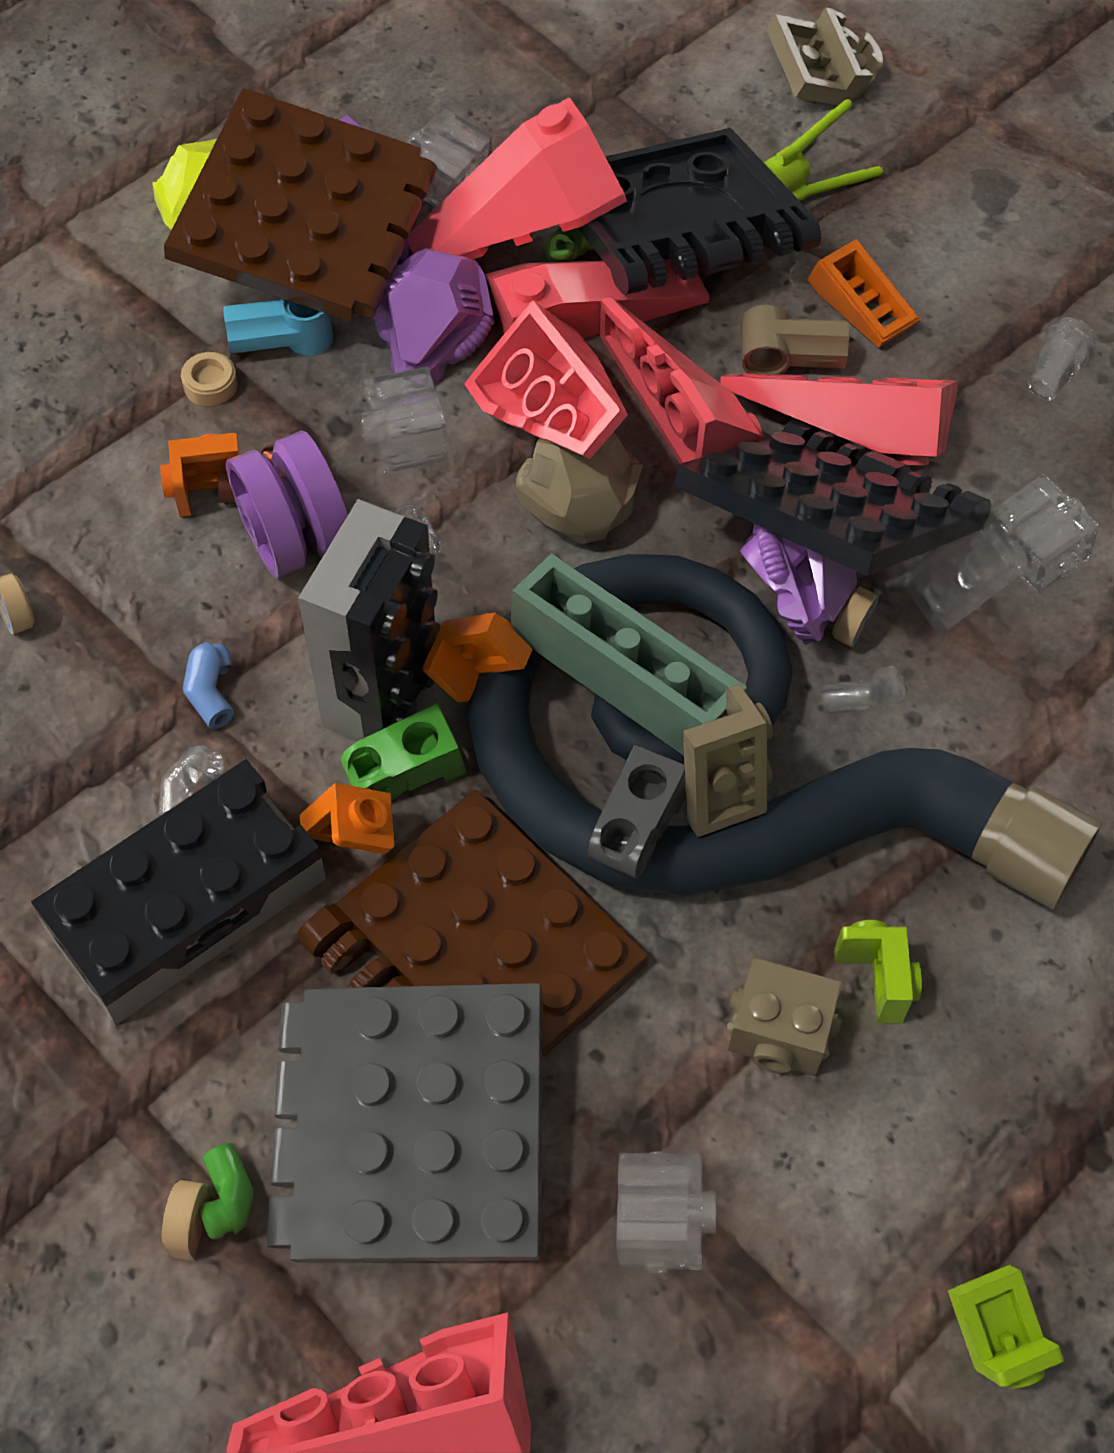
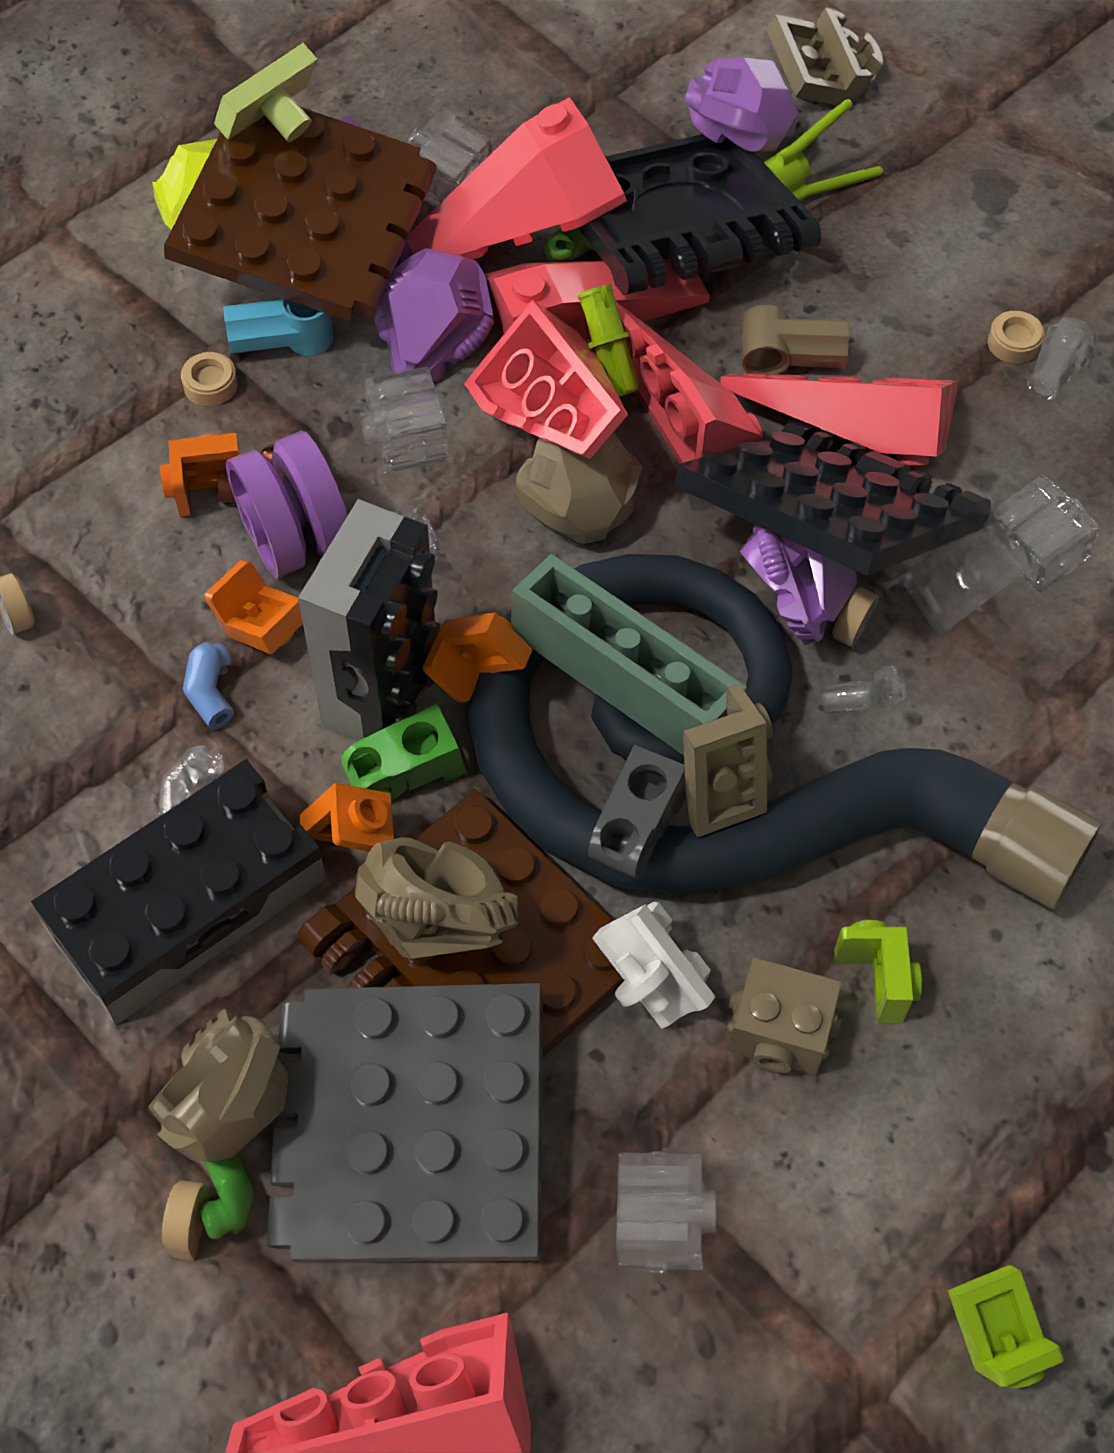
(224, 1091): none -> dark tan helmet
(252, 610): none -> orange bracket
(270, 95): none -> yellowish green tile
(433, 898): none -> dark tan helmet
(609, 338): none -> lime axle
(653, 966): none -> white hips
(742, 102): none -> medium lavender helmet
(864, 273): orange slope -> none
(1016, 337): none -> tan tile

